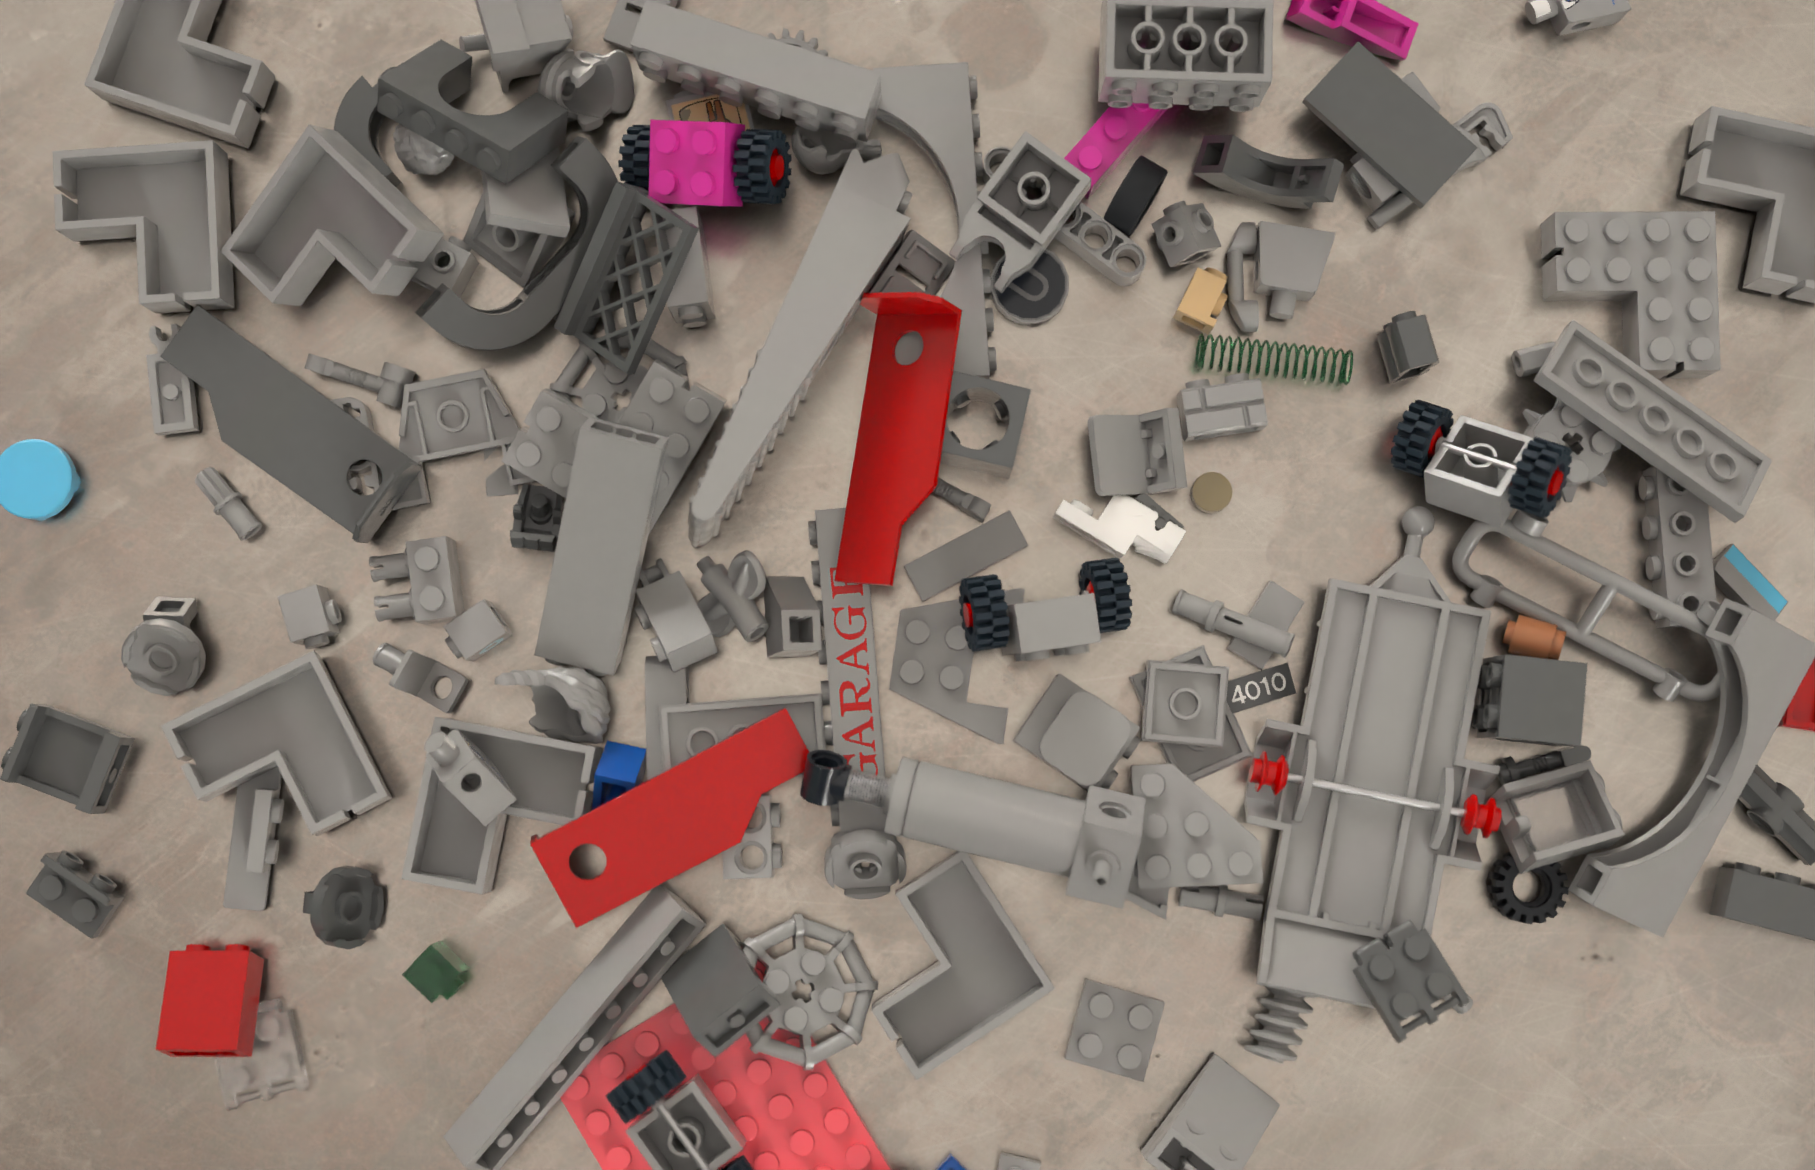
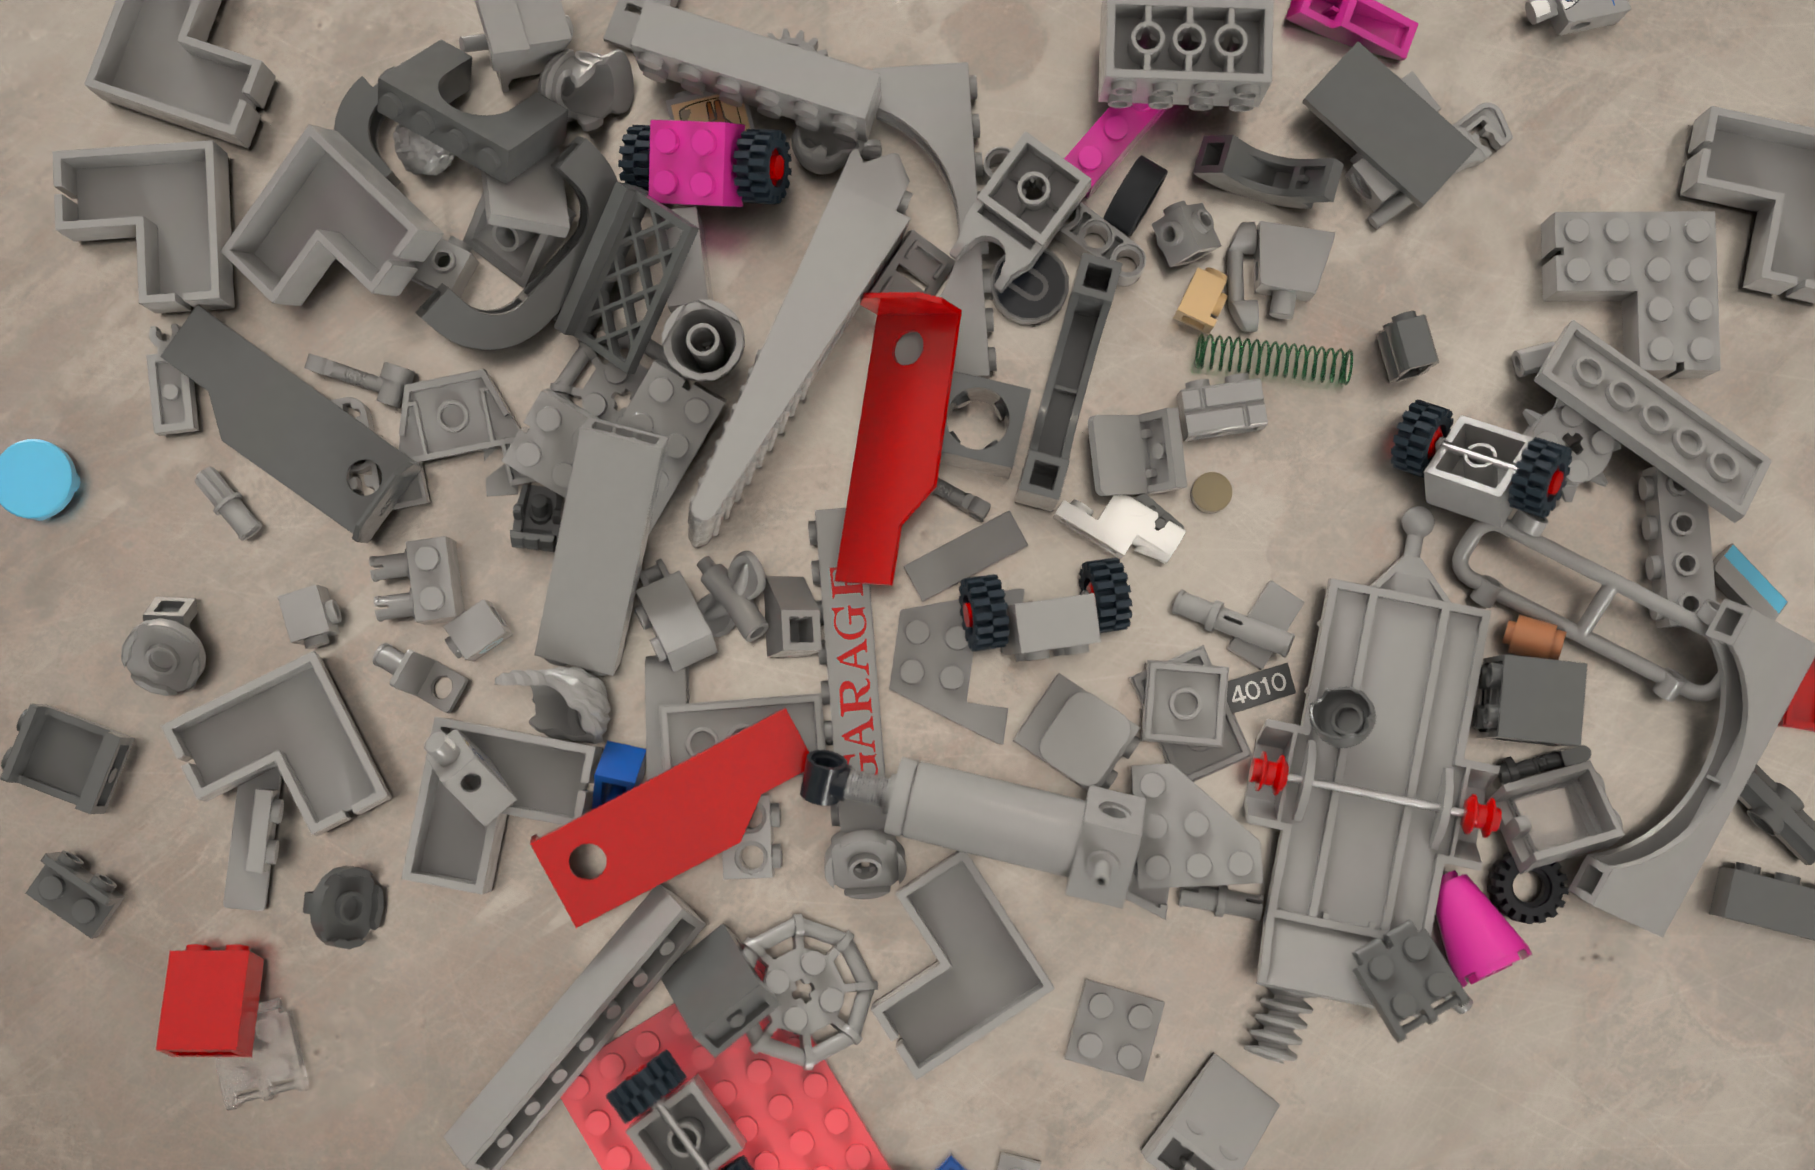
(437, 972): clear green brick -> none
(703, 340): none -> light grey cone
(1067, 382): none -> dark grey arch
(1343, 717): none -> dark grey hair
(1474, 931): none -> dark pink cone

